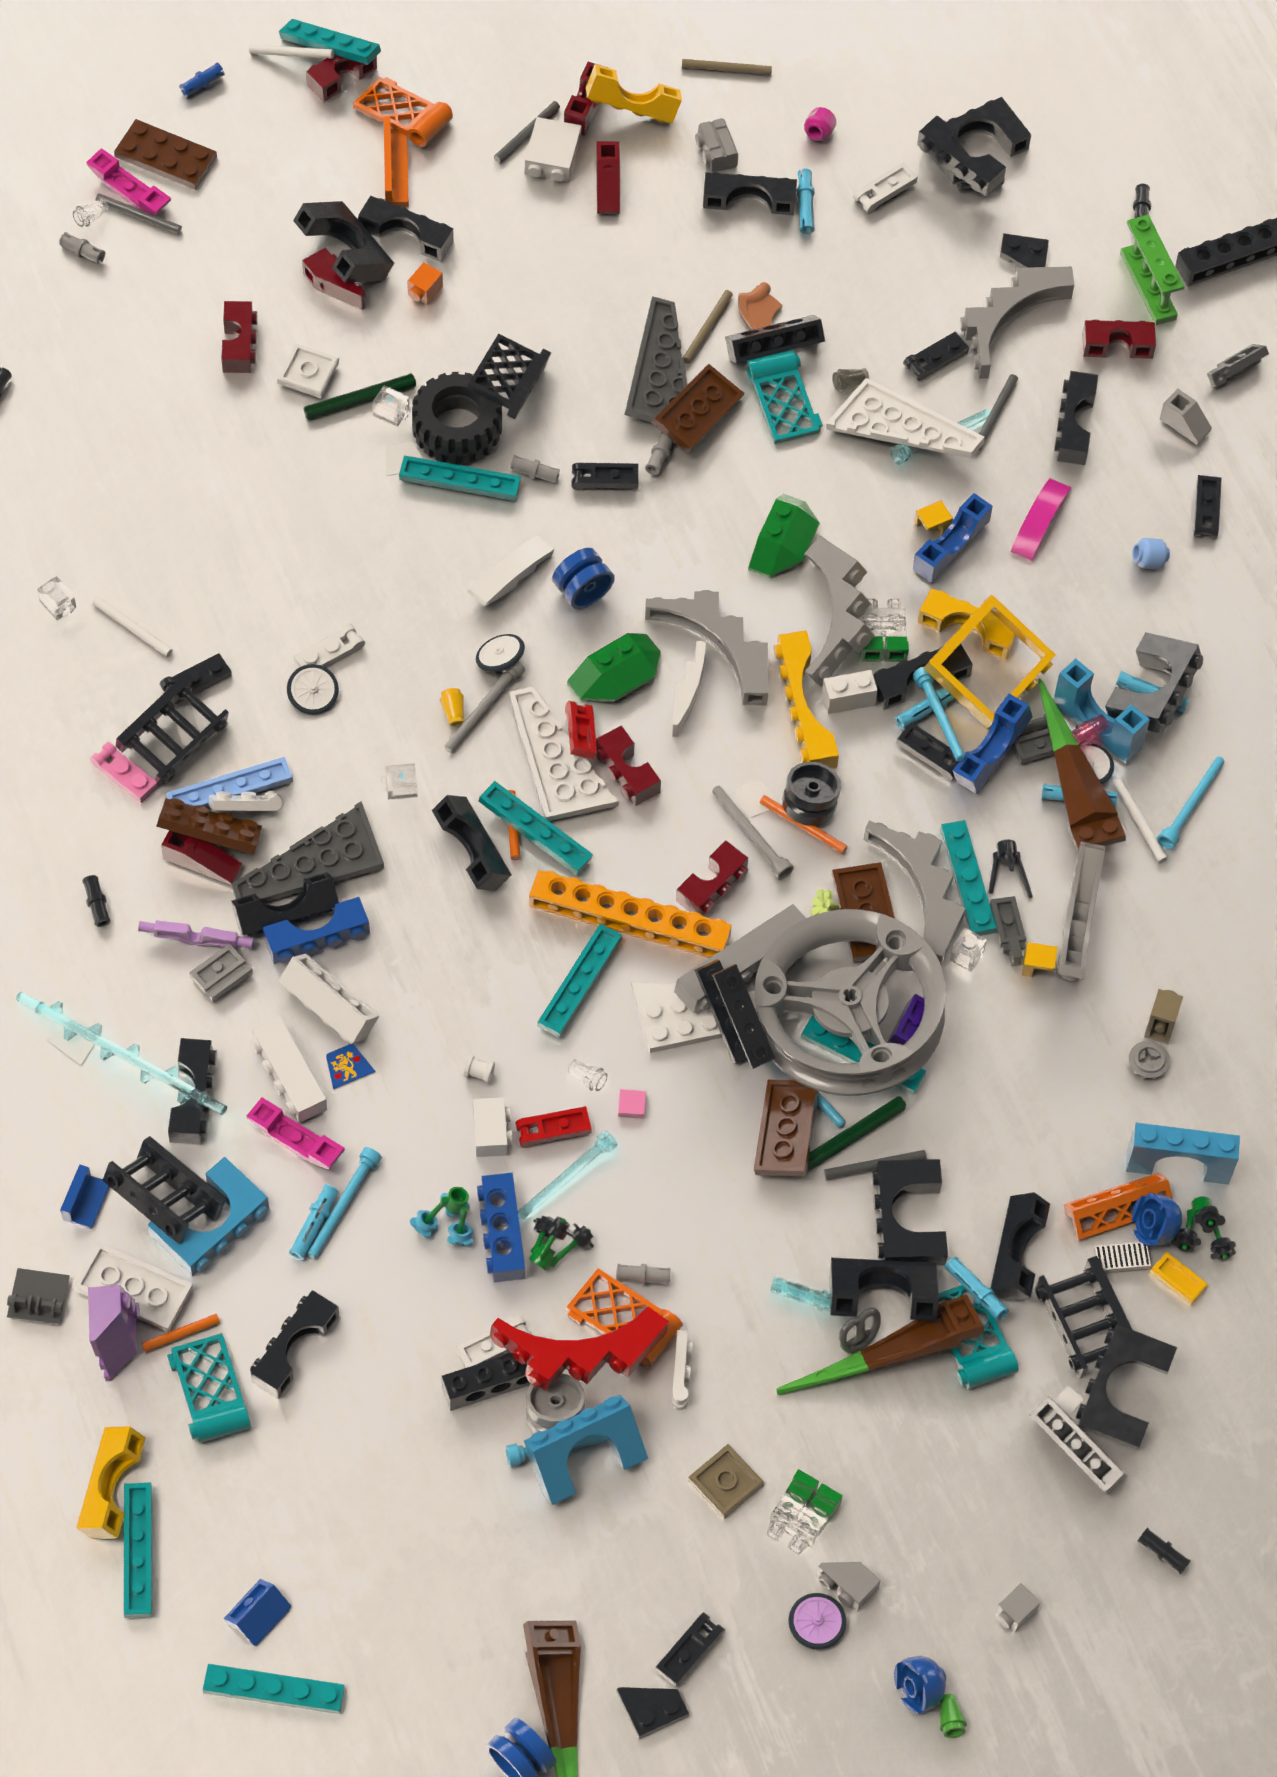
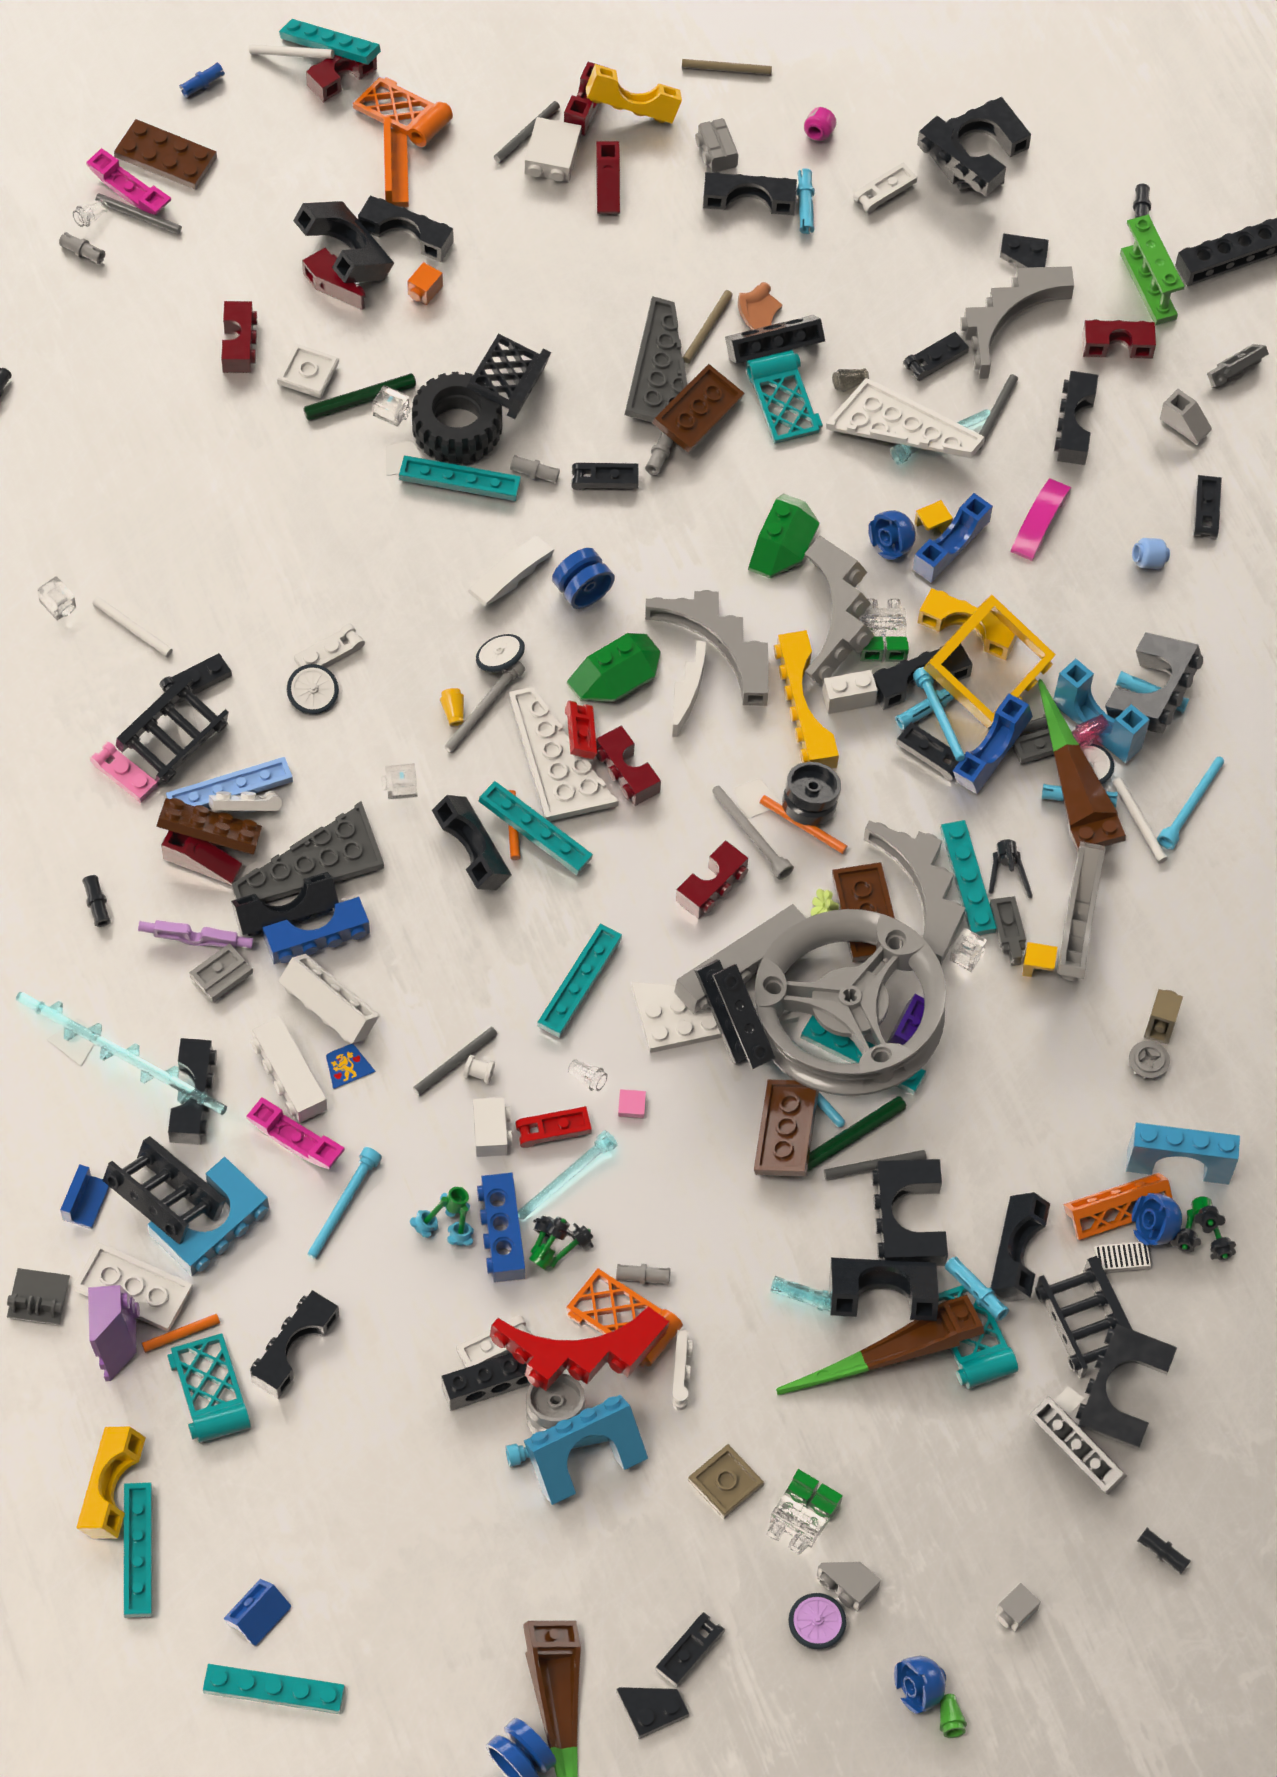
(326, 1196): medium azure pin -> none
(454, 1061): none -> dark grey bar
(637, 925): light orange brick -> none
(862, 1336): dark grey piece -> none
(892, 533): none -> blue cylinder
(1178, 1278): yellow tile -> none

